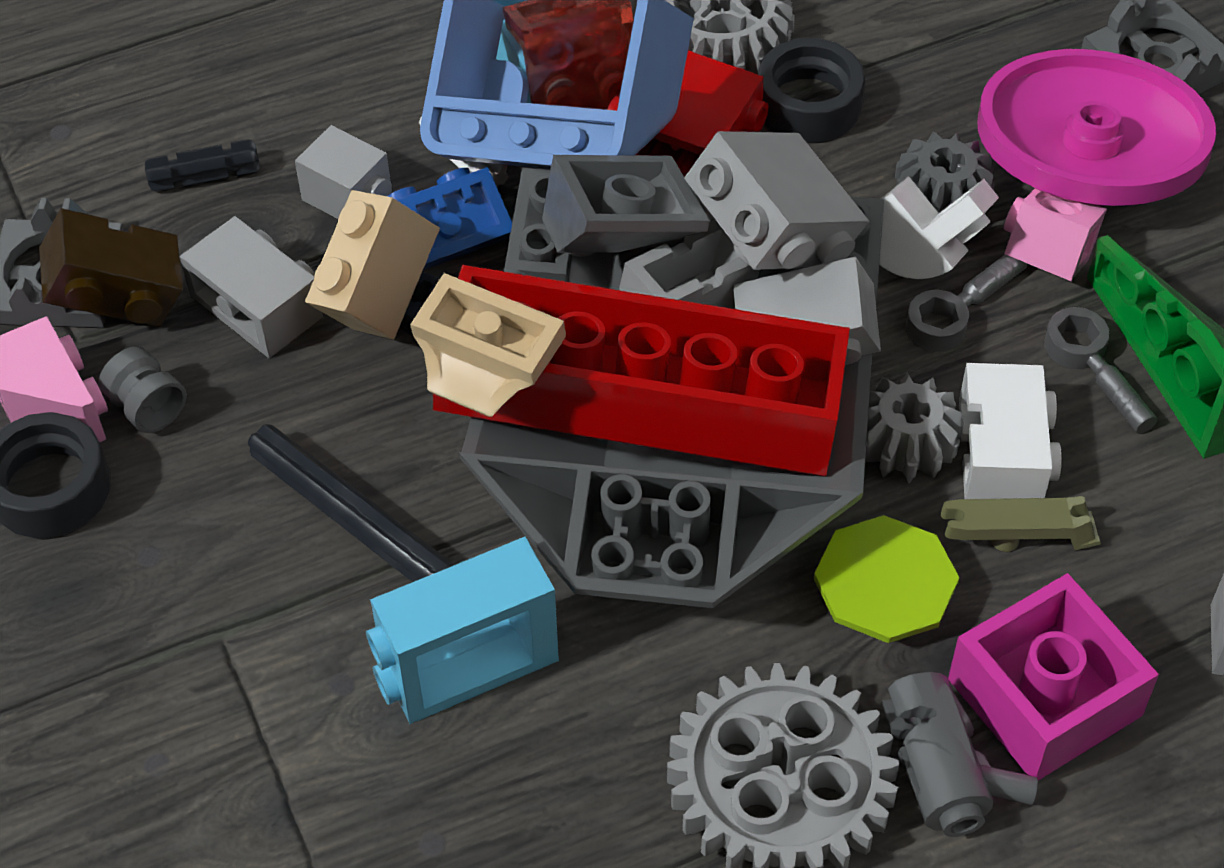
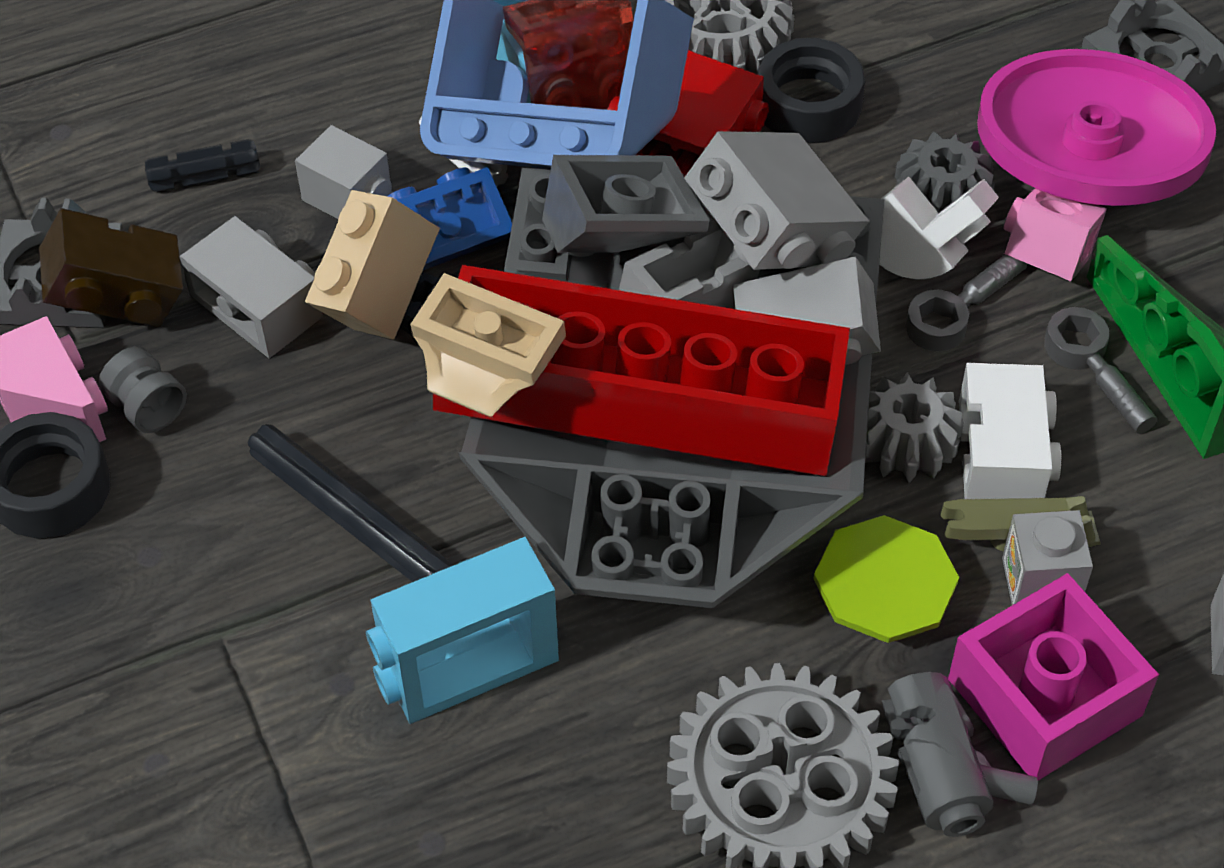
(1044, 549): none -> light grey brick

